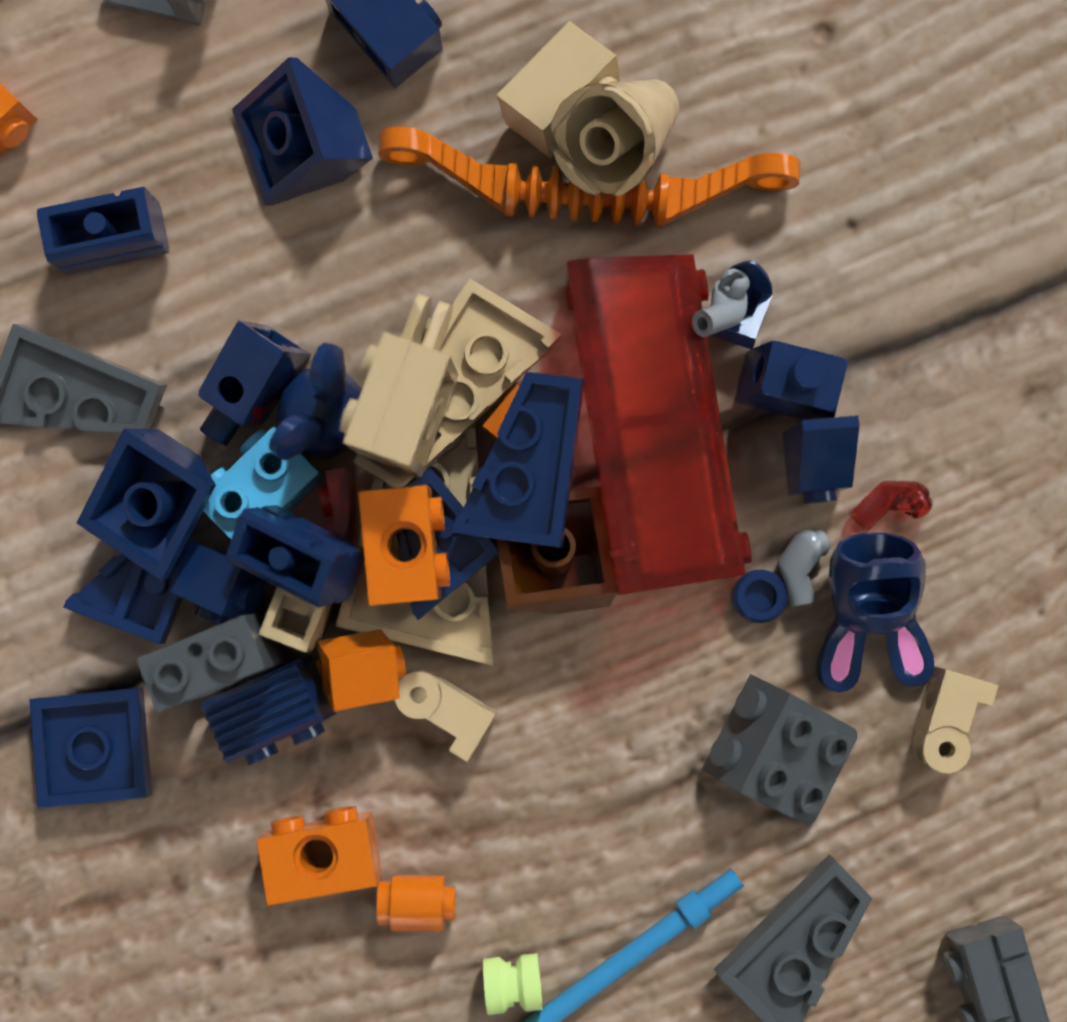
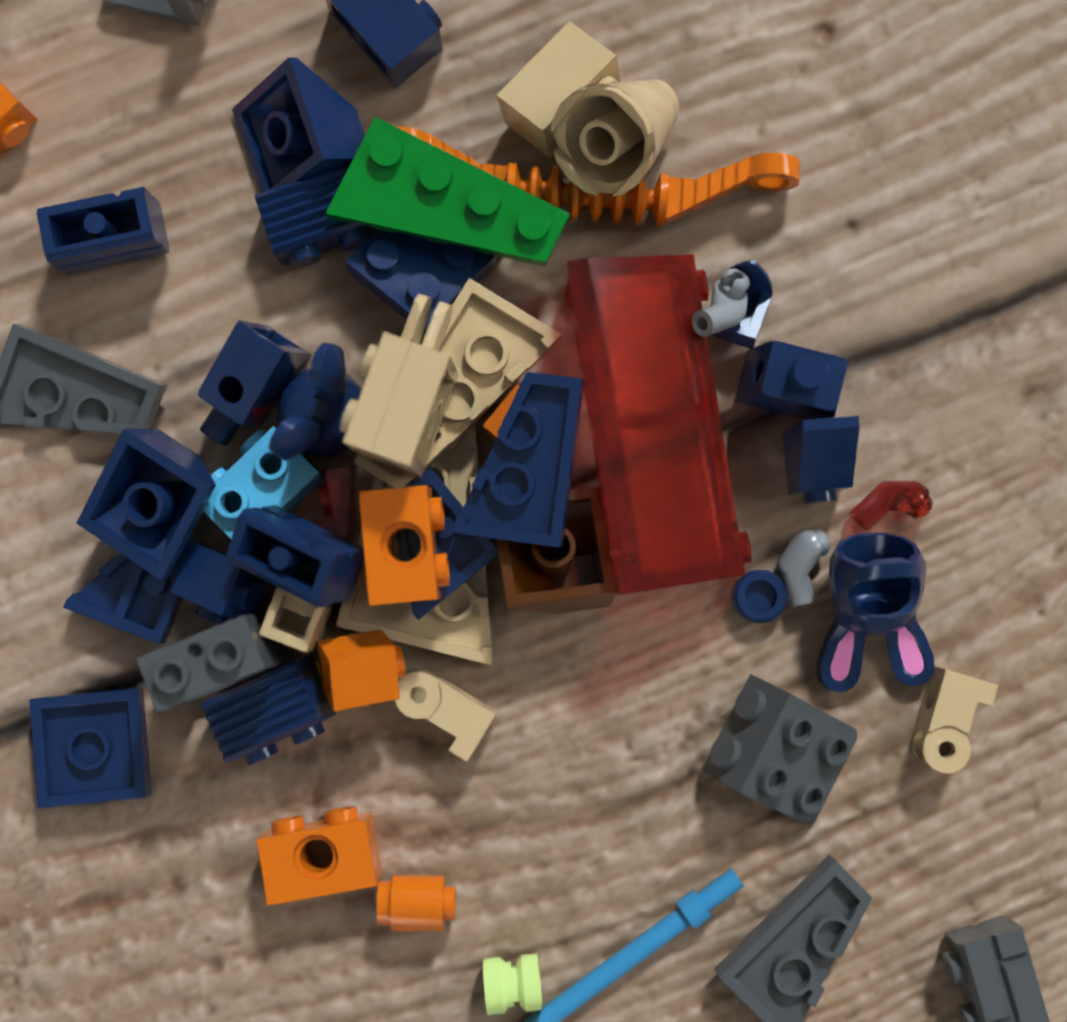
(298, 221): none -> dark blue brick
(408, 265): none -> dark blue plate
(430, 194): none -> green wing

